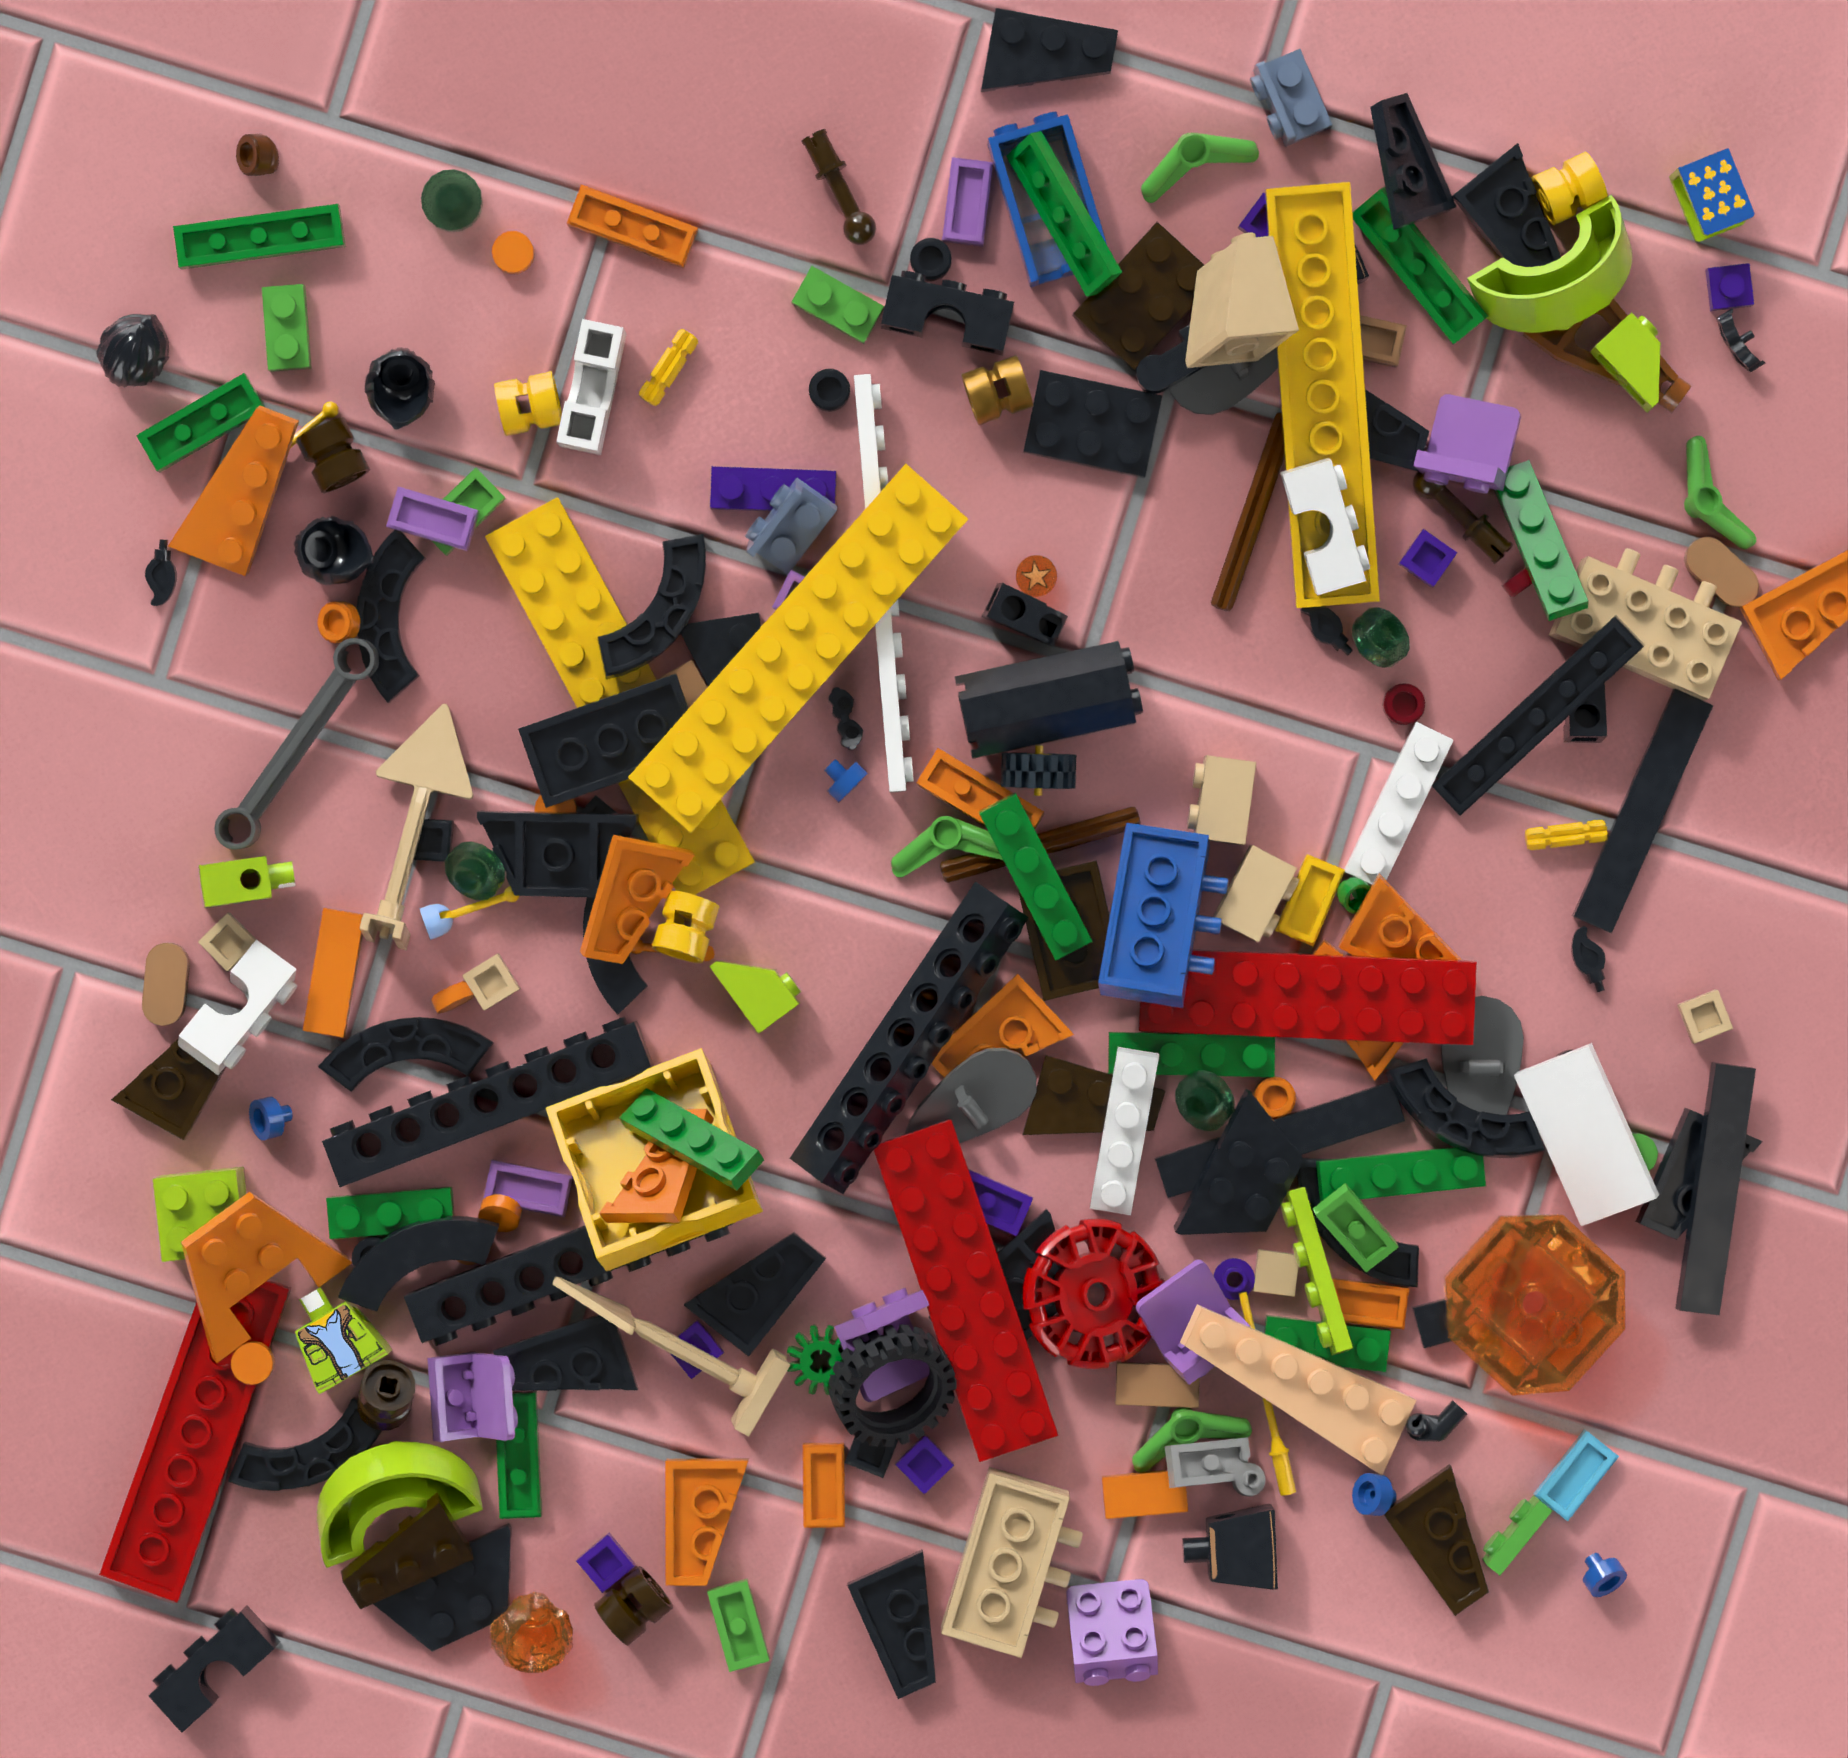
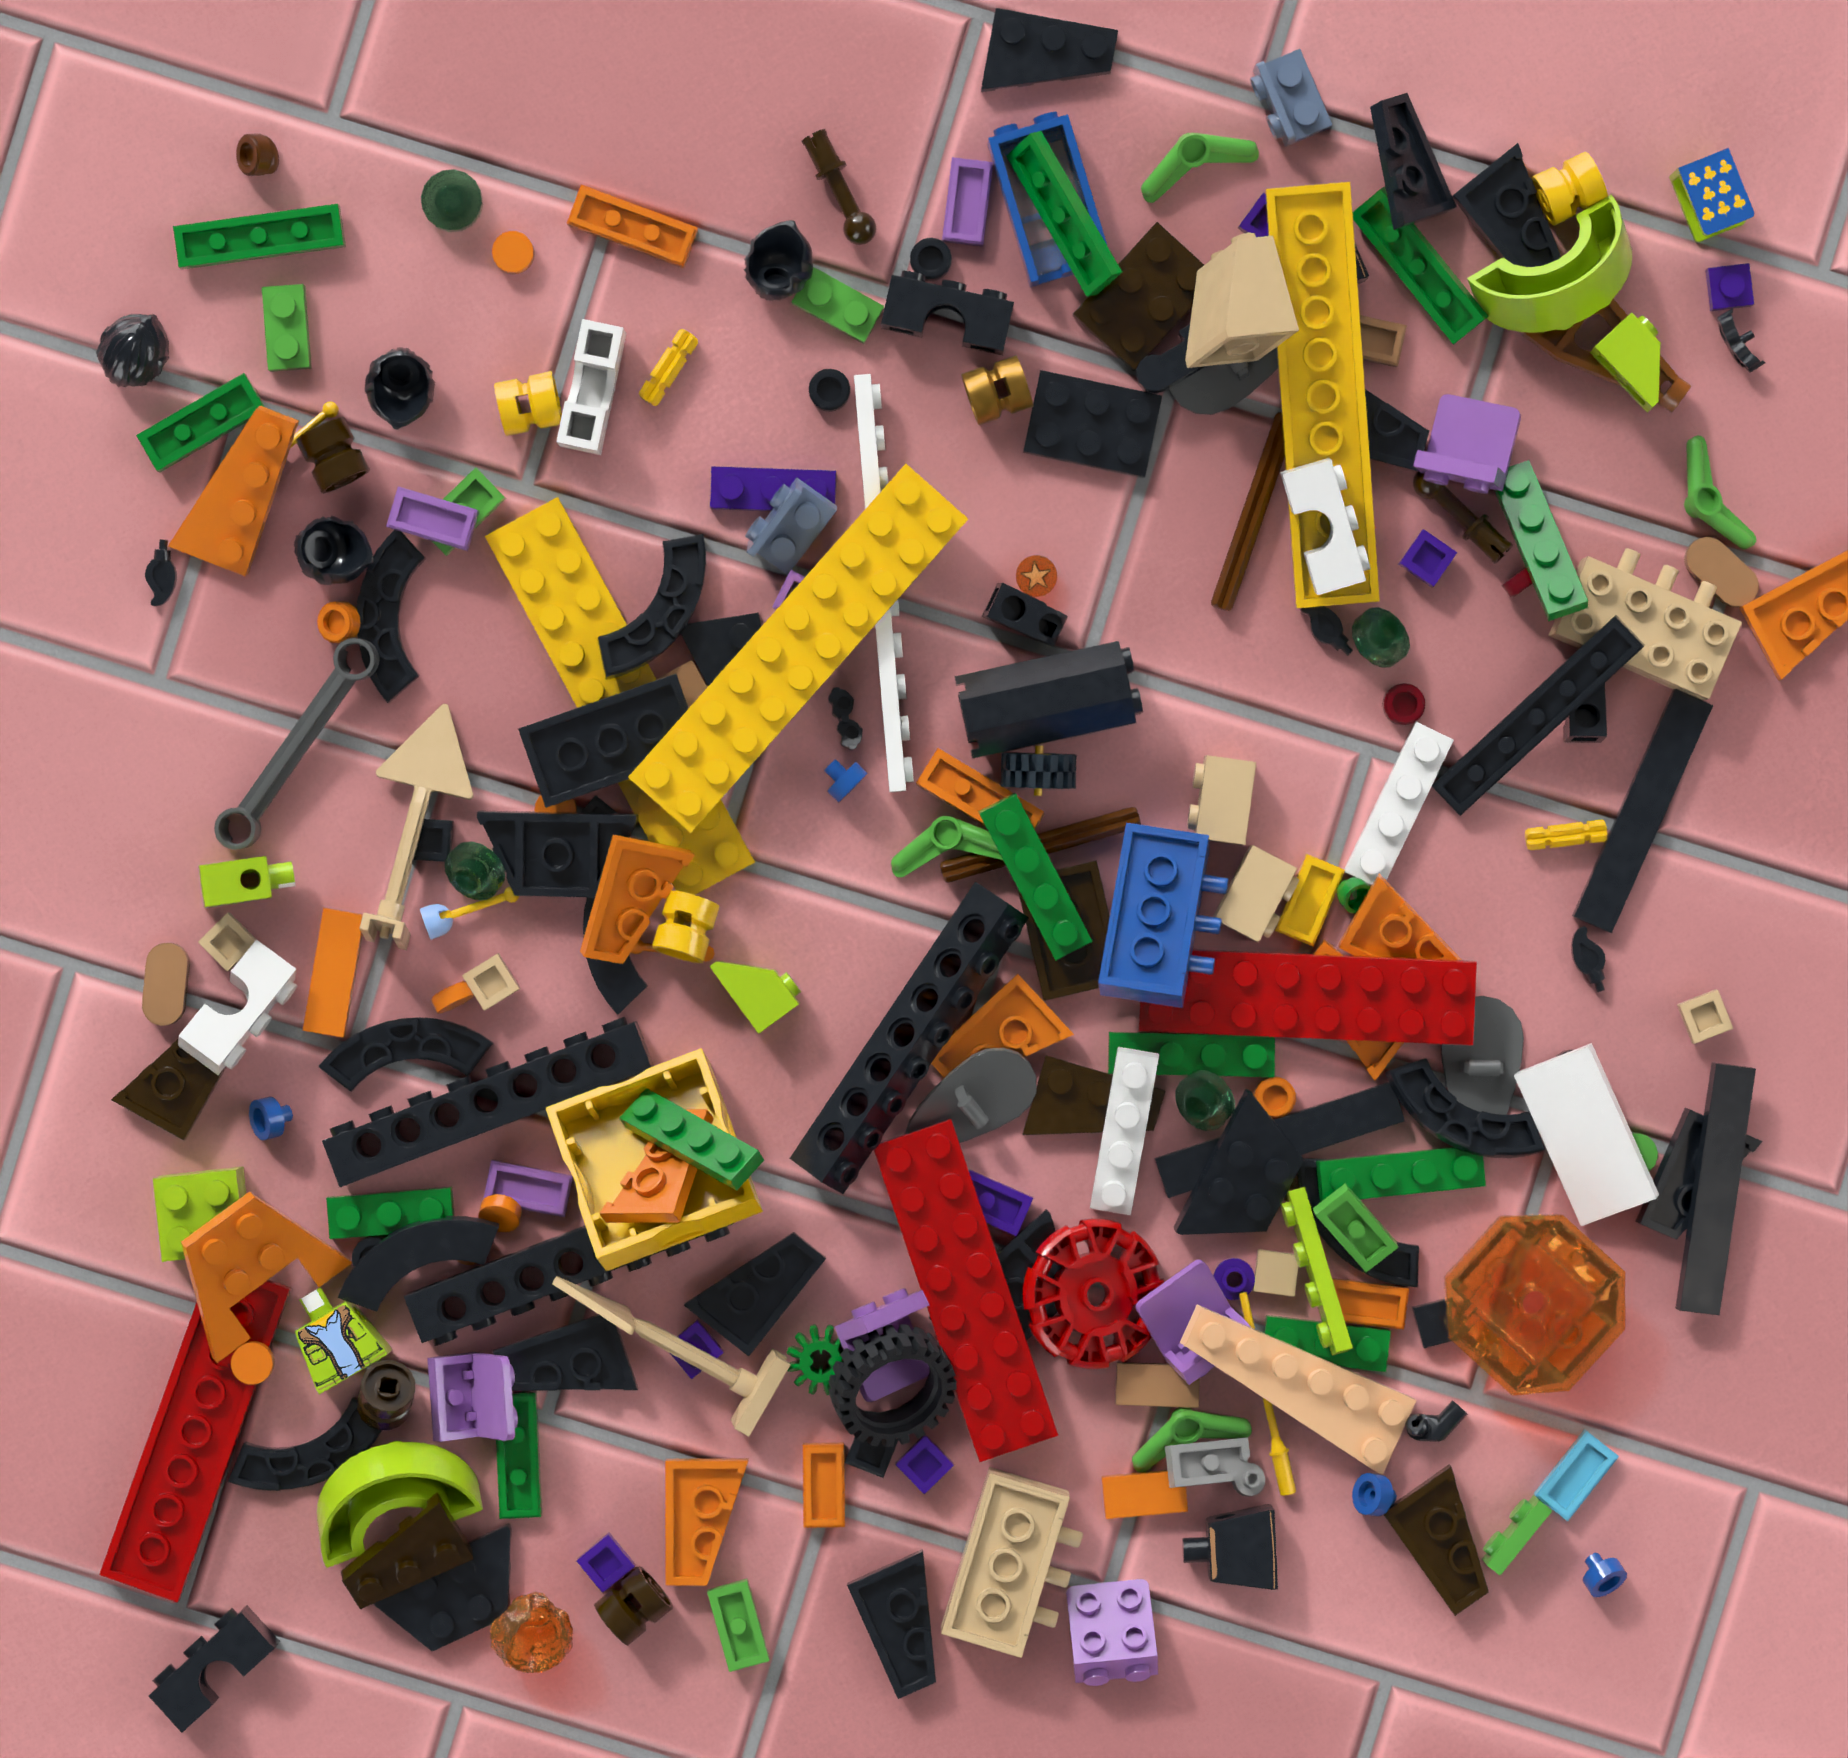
(779, 261): none -> black hair

